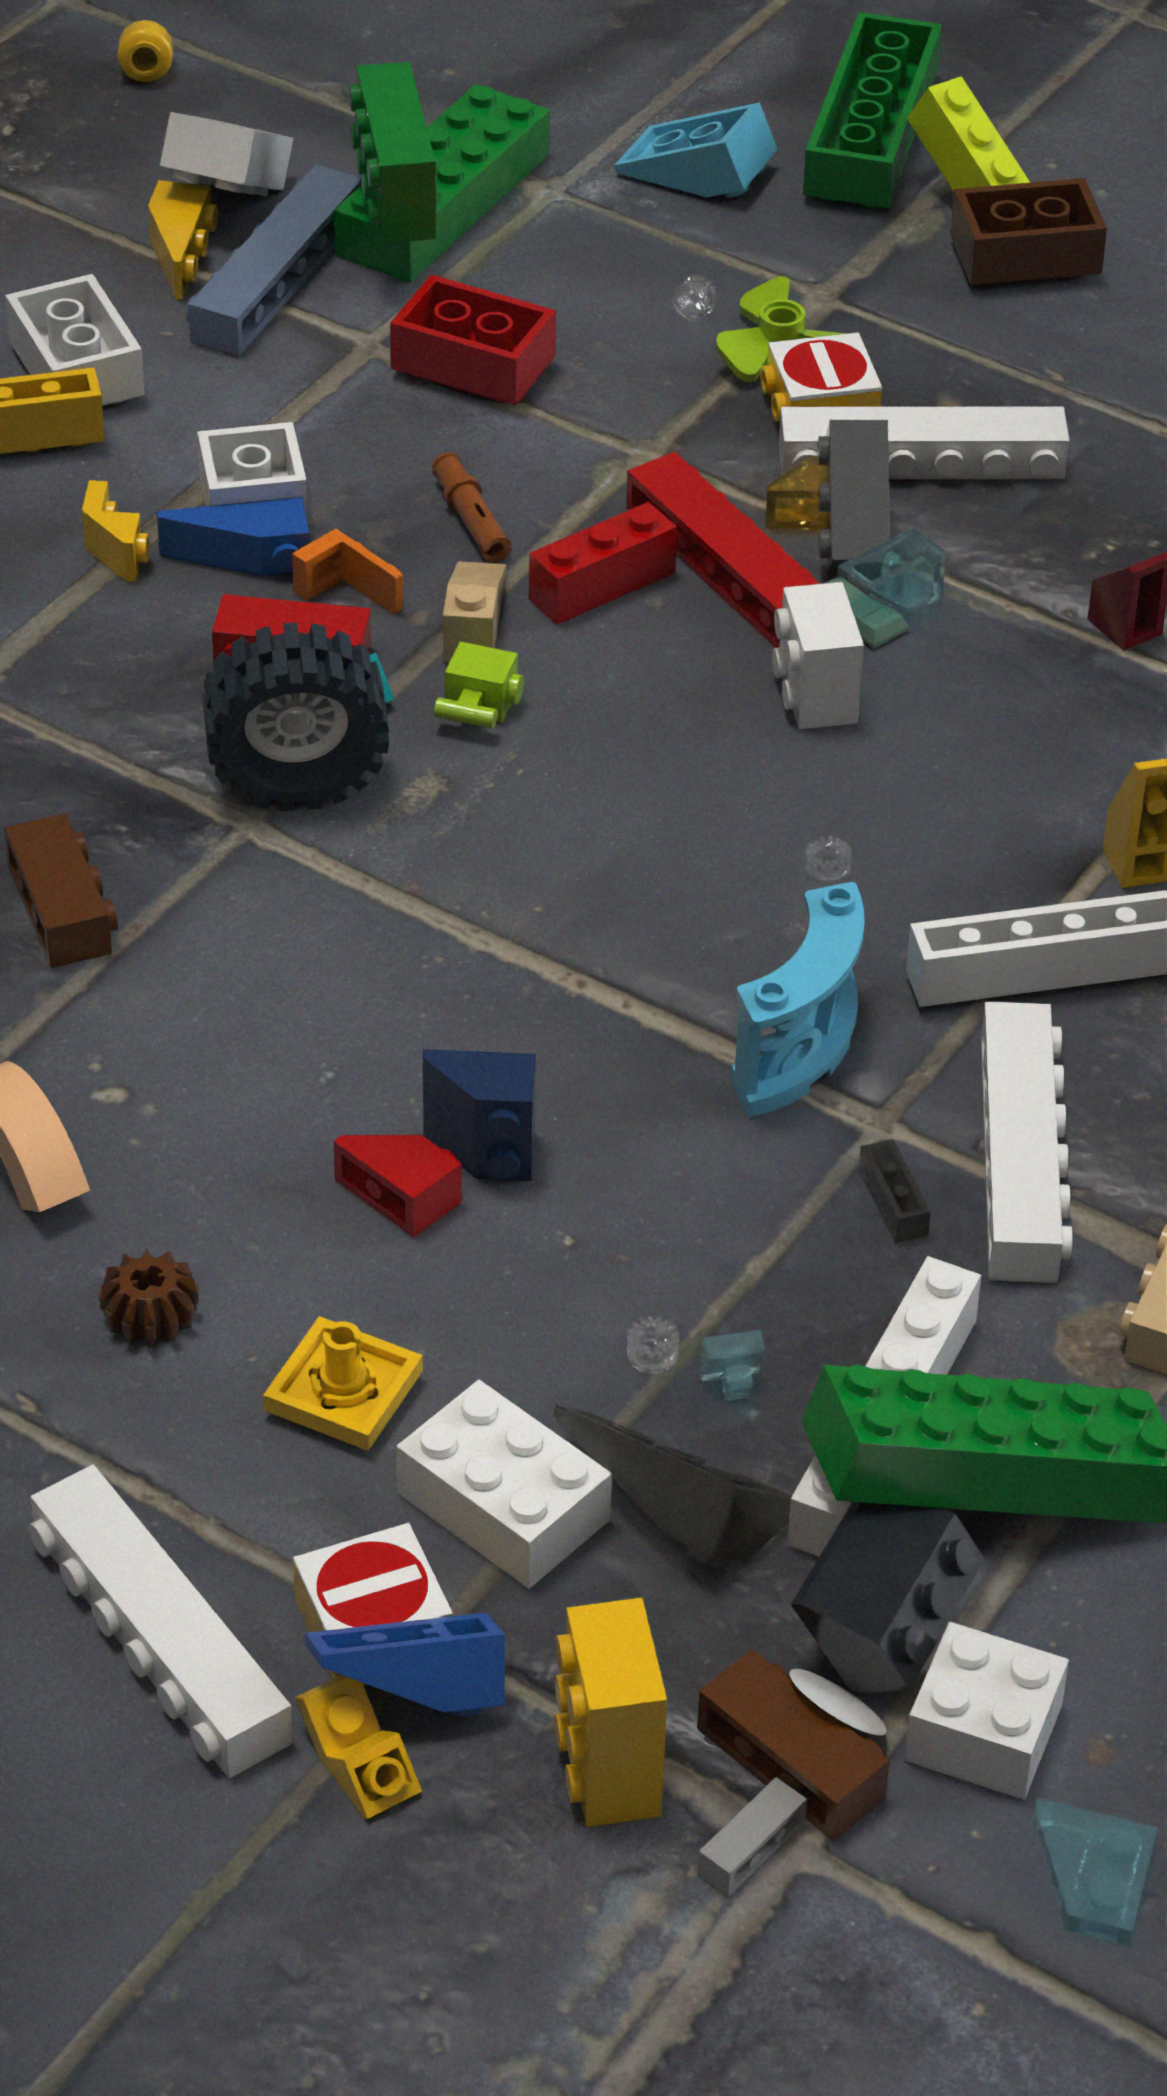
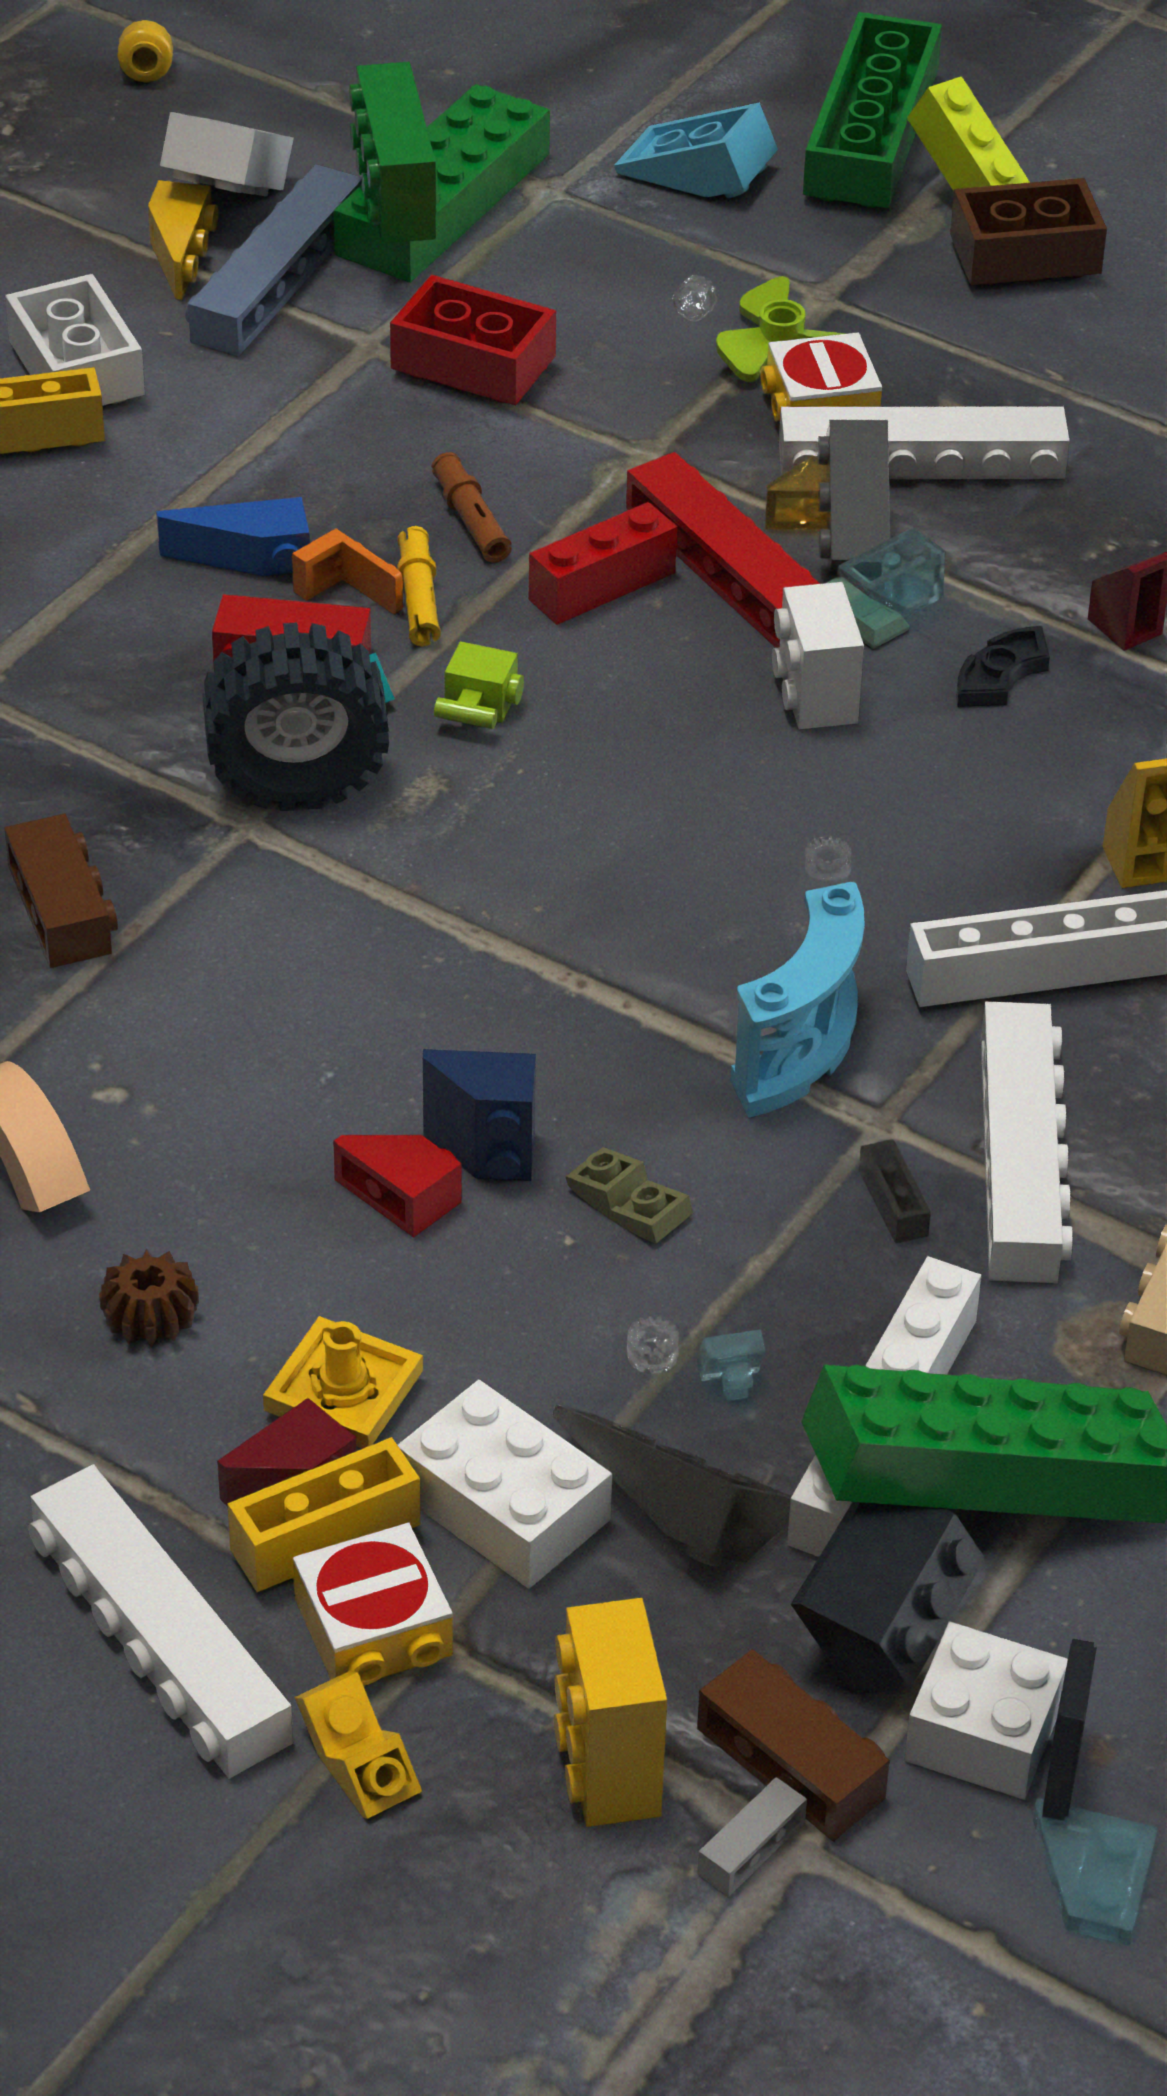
(111, 534): yellow slope -> none
(251, 464): white brick -> none
(282, 1450): none -> dark red slope
(322, 1508): none -> yellow brick
(418, 576): none -> yellow pin
(437, 1662): blue slope -> none
(472, 605): tan slope -> none
(623, 1193): none -> olive slope
(837, 1702): white sticker -> none
(995, 668): none -> black tile
(1069, 1729): none -> black tile

